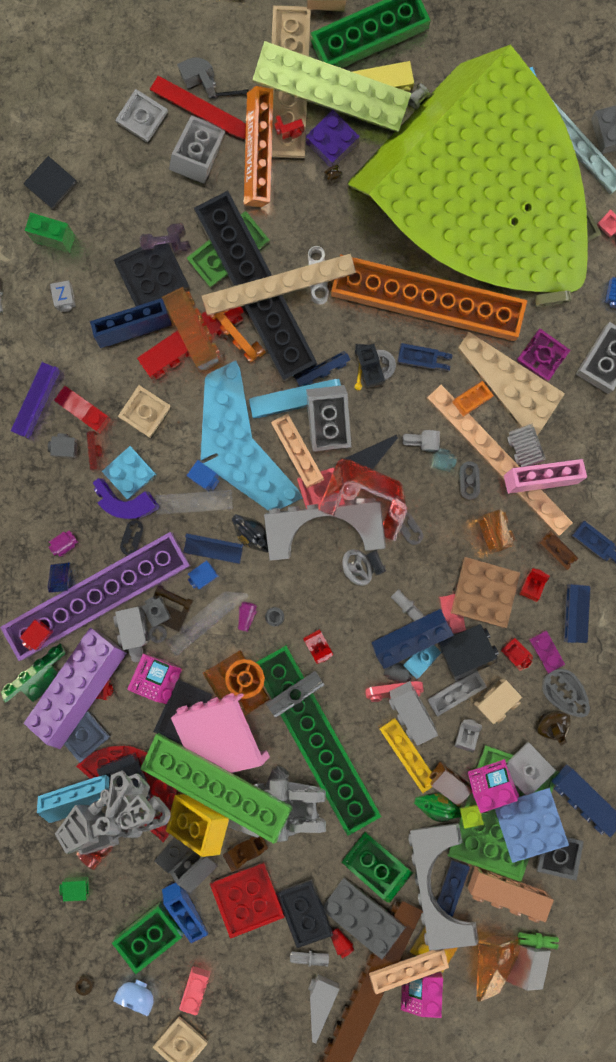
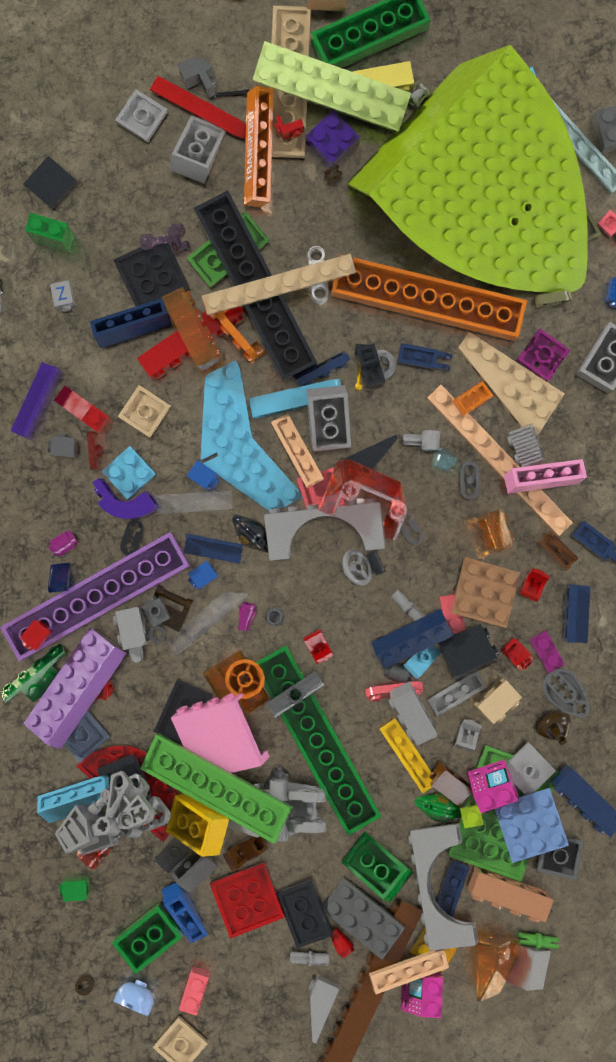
(154, 678): dark pink slope -> none

